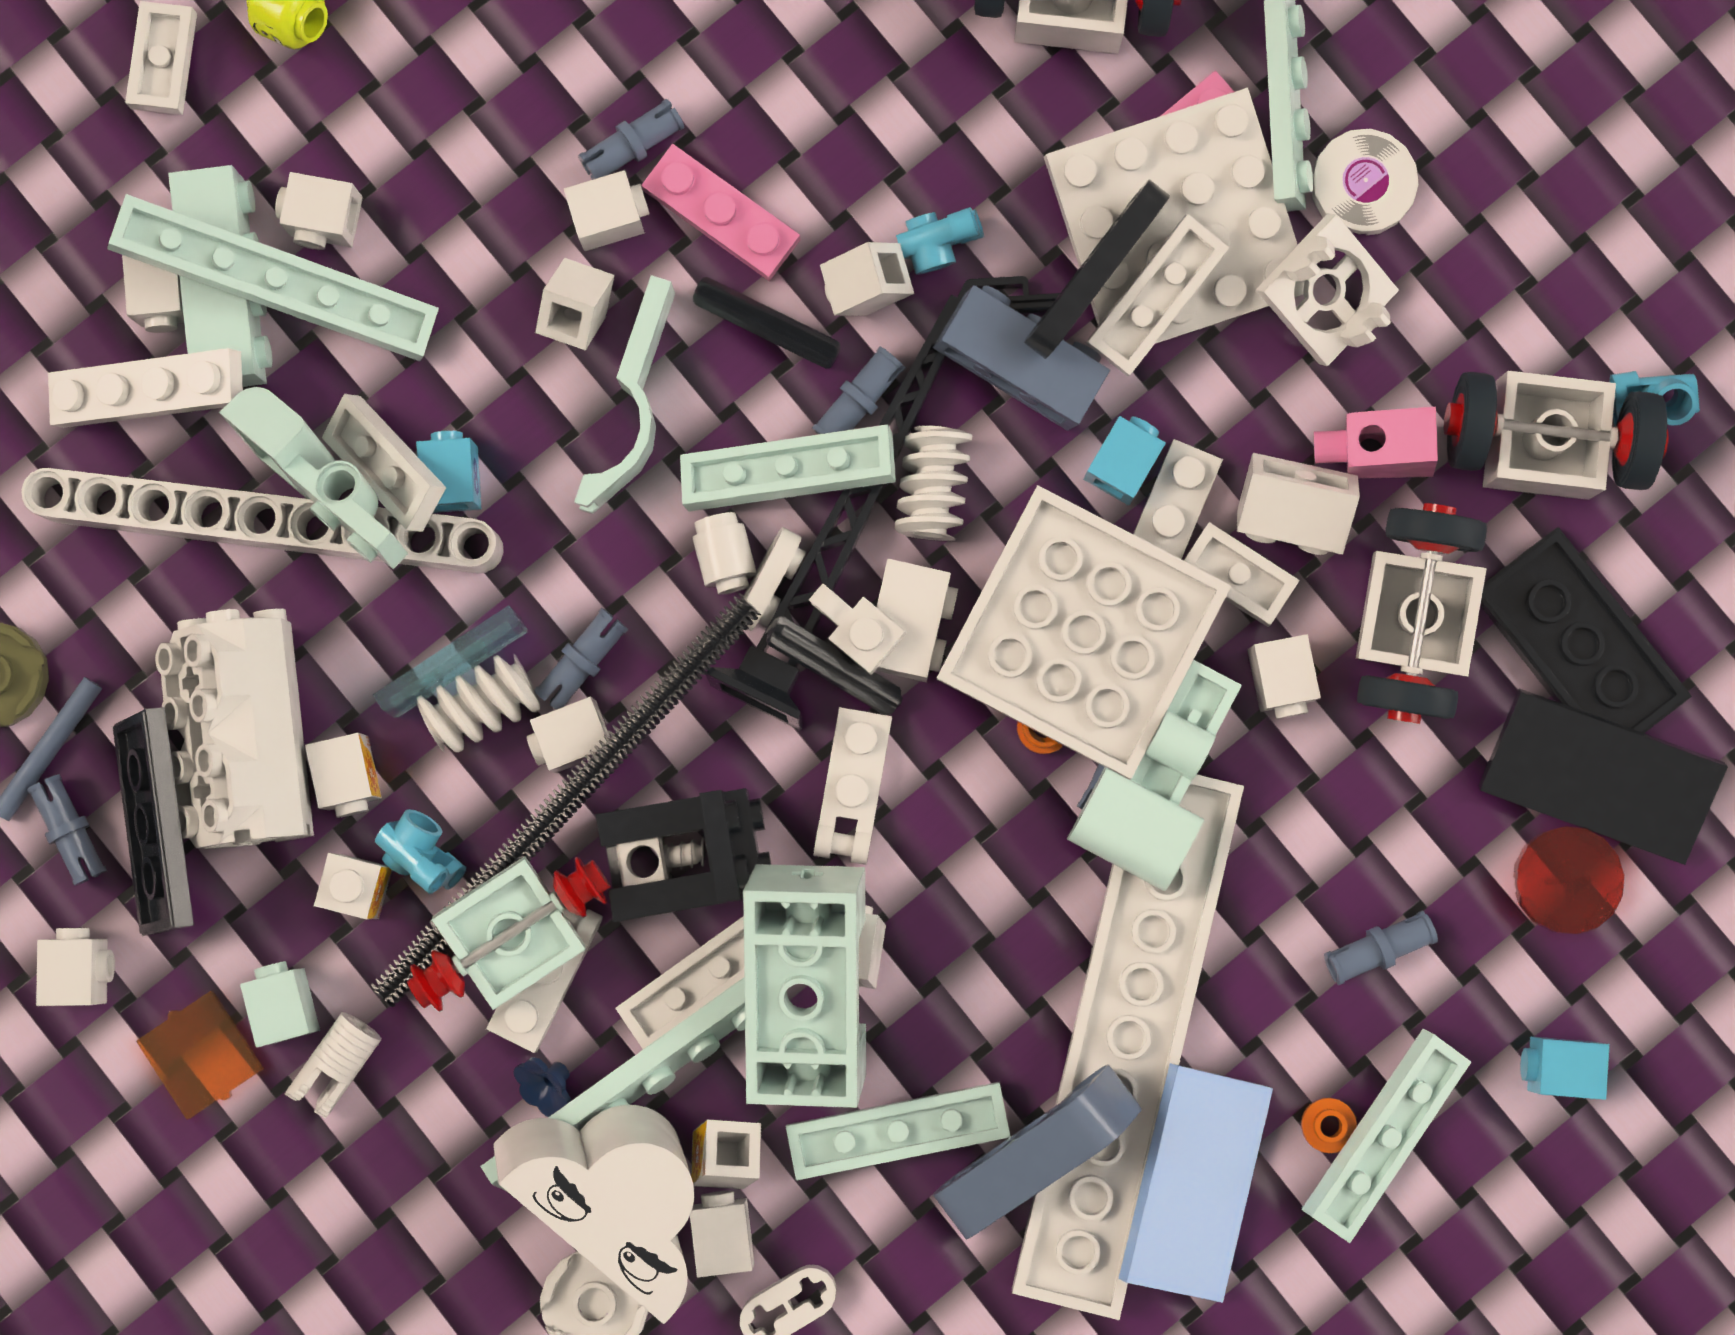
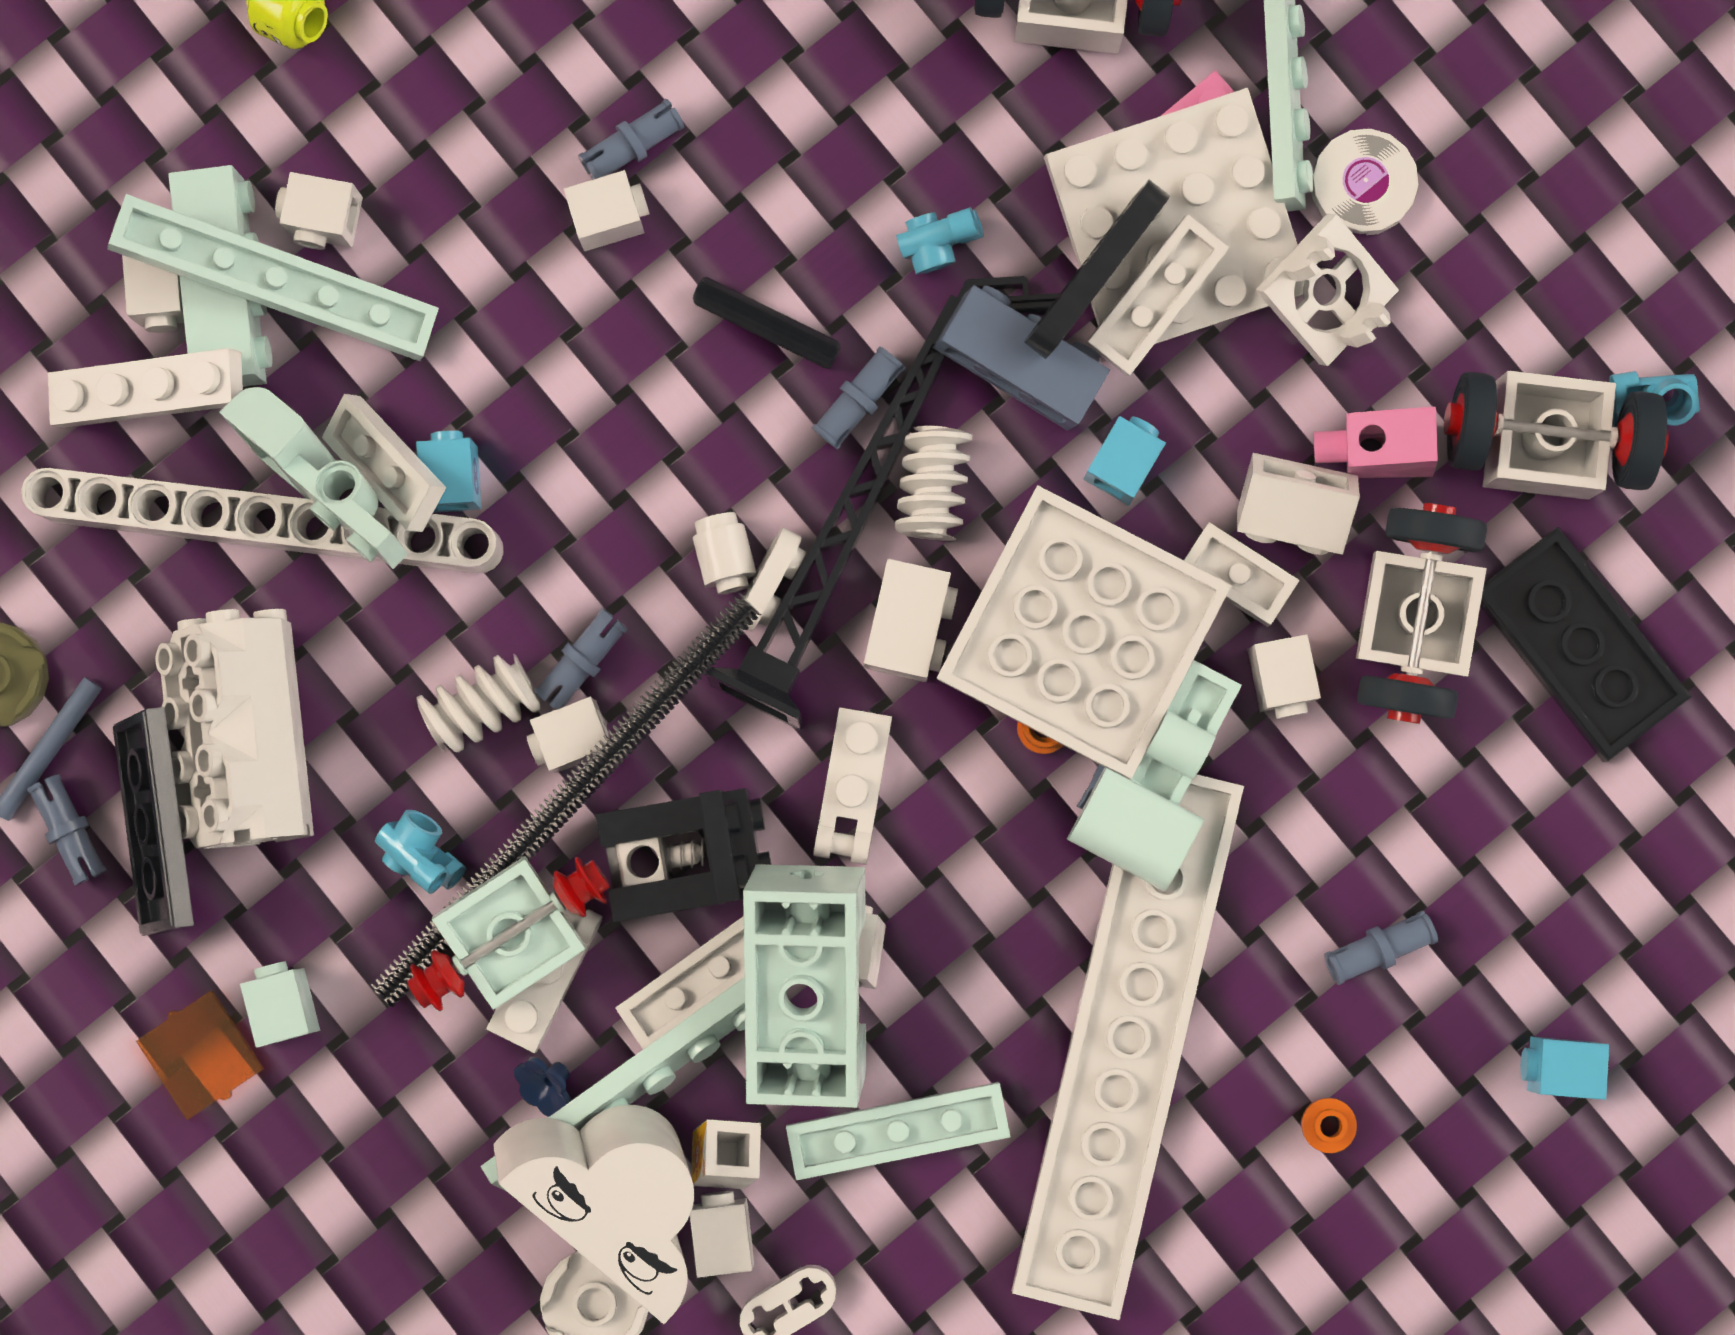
(73, 969): white brick -> none
(161, 57): white plate -> none
(340, 1057): white hinge -> none
(343, 774): white brick -> none
(353, 886): white brick -> none
(451, 661): clear light blue tile -> none
(574, 303): white brick -> none
(632, 375): light aqua piece -> none
(721, 212): bright pink plate -> none
(787, 468): light aqua plate -> none
(833, 665): black axle -> none
(861, 631): white plate -> none
(866, 279): white brick -> none
(1039, 1153): sand blue beam -> none
(1177, 498): white plate -> none
(1195, 1183): light blue tile -> none
(1386, 1135): light aqua plate -> none
(1568, 880): clear red tile -> none
(1602, 776): black tile -> none

